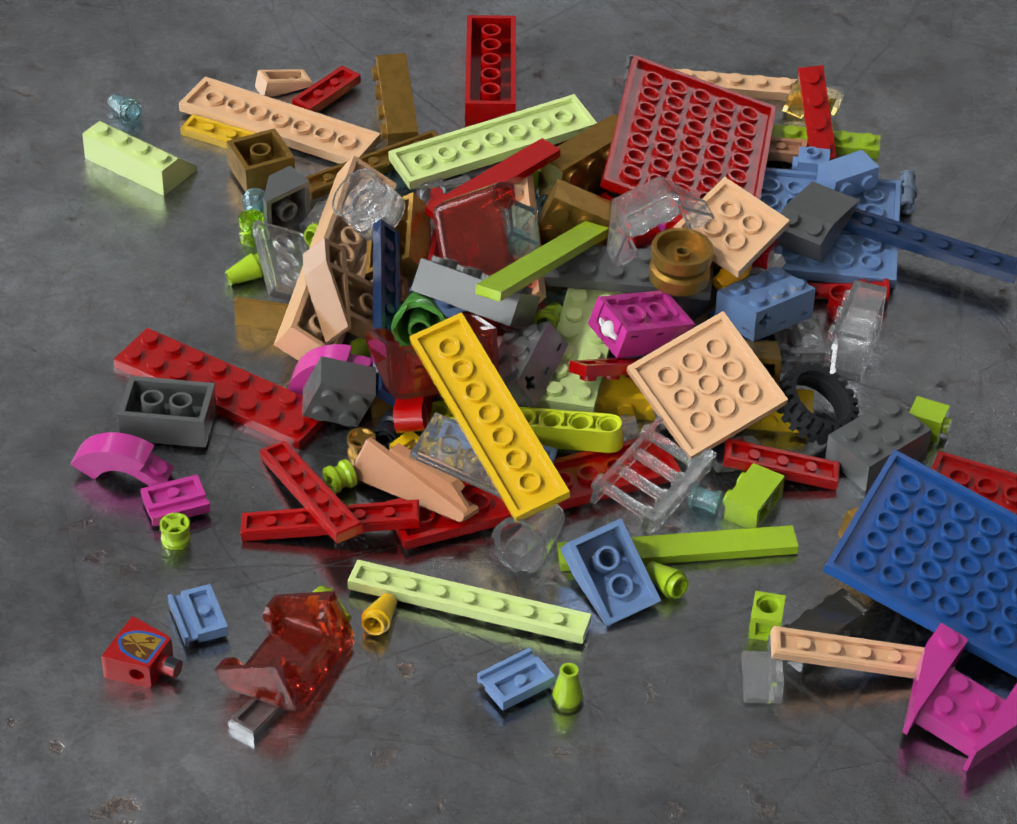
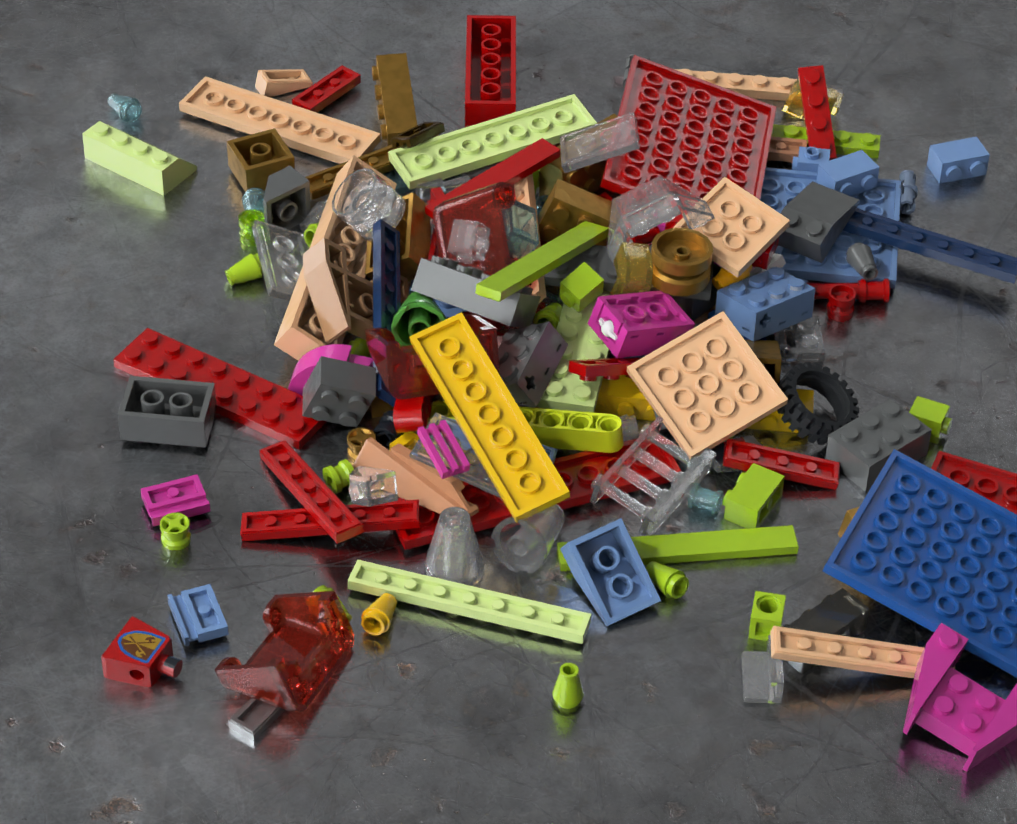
(121, 453): dark pink arch -> none
(211, 131): yellow tile -> none
(259, 313): pearl gold panel -> none
(372, 486): none -> clear slope
(417, 134): none -> dark brown tile
(454, 446): none -> dark pink tile
(455, 549): none -> clear cone
(468, 241): none -> clear brick
(516, 678): medium blue plate -> none
(581, 287): none -> lime brick
(599, 142): none -> clear tile
(633, 269): none -> clear yellow brick
(856, 329): clear brick -> none
(862, 260): none -> dark grey cone
(958, 160): none -> medium blue brick

